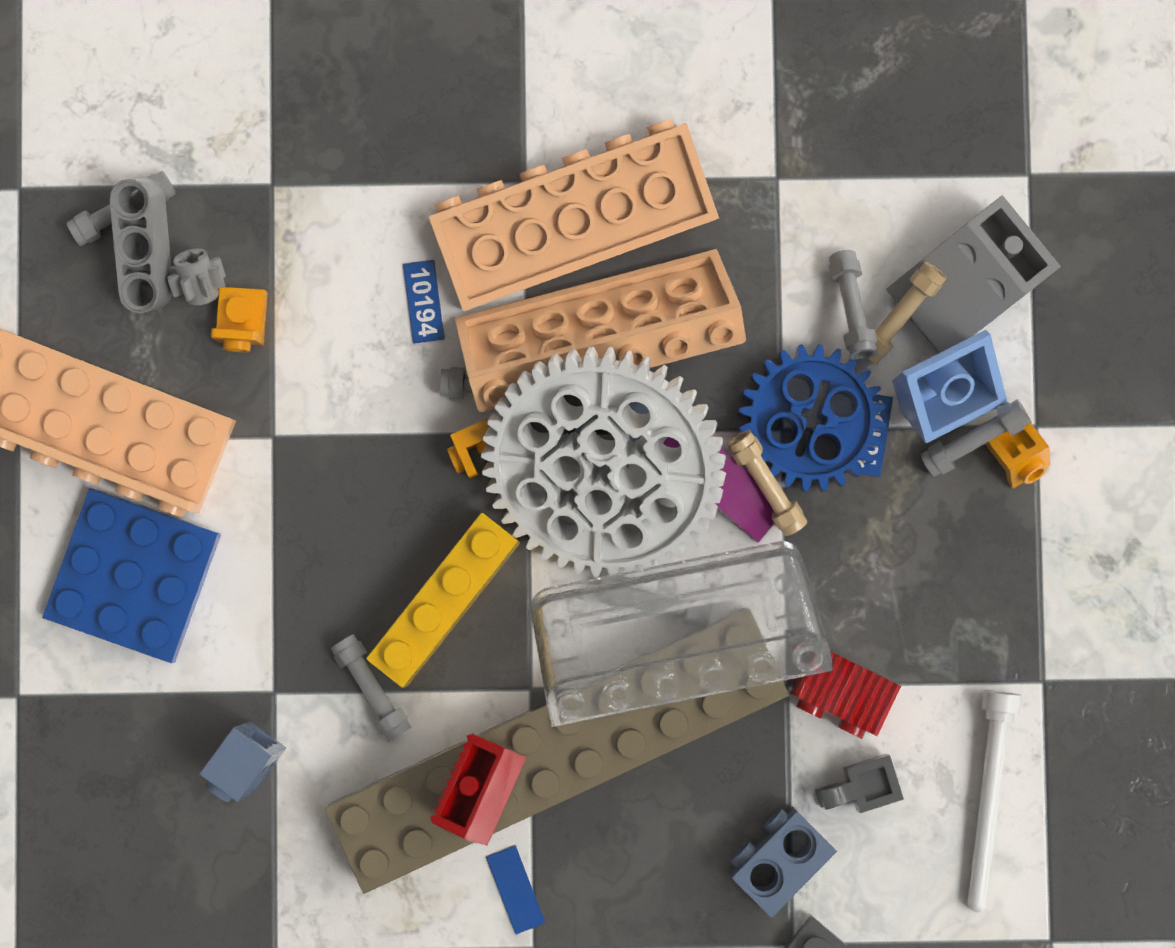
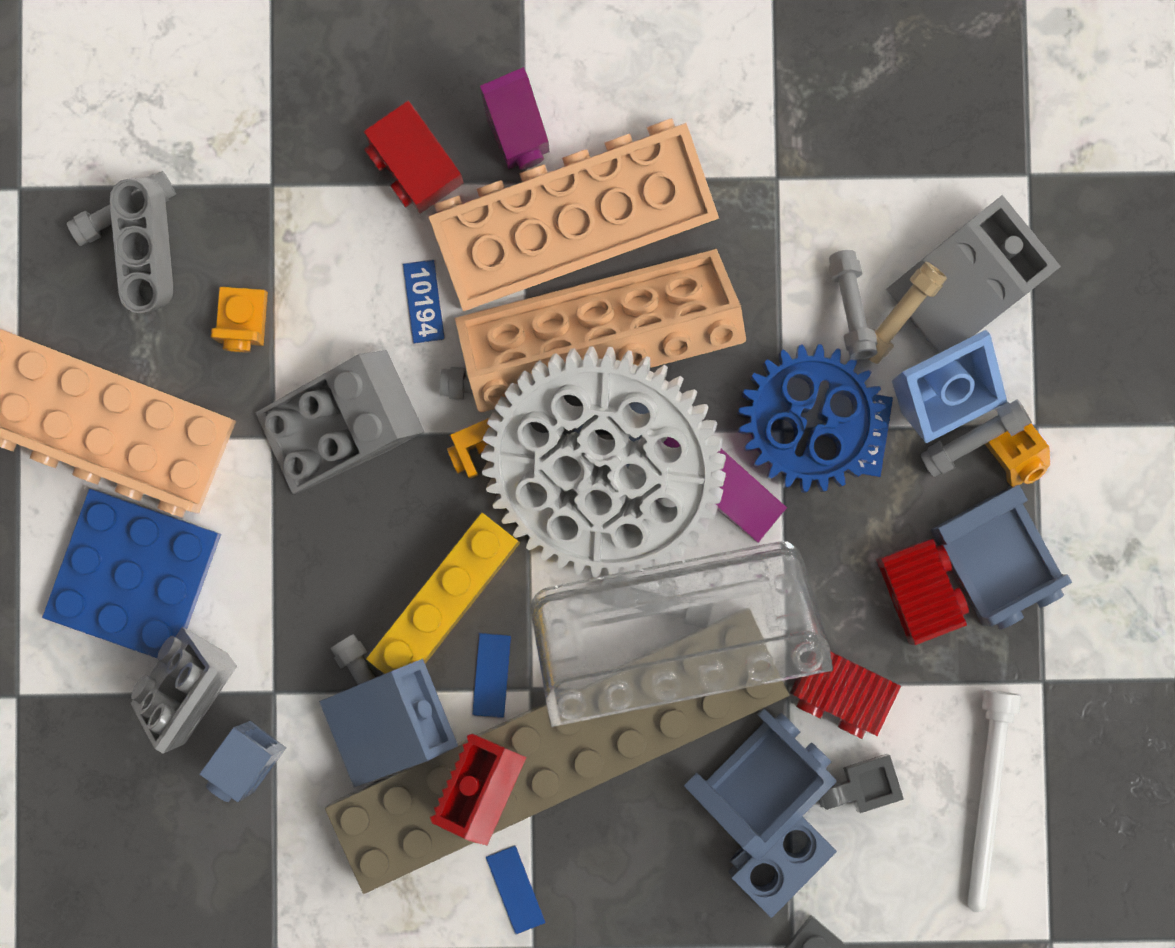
(180, 689): none -> light grey slope
(196, 276): light grey gear -> none
(339, 420): none -> light grey slope
(388, 723): none -> sand blue panel
(413, 158): none -> red brick
(491, 675): none -> blue sticker
(515, 119): none -> magenta slope
(764, 785): none -> sand blue panel
(786, 514): tan bar -> none
(923, 591): none -> red brick
(1001, 558): none -> sand blue panel

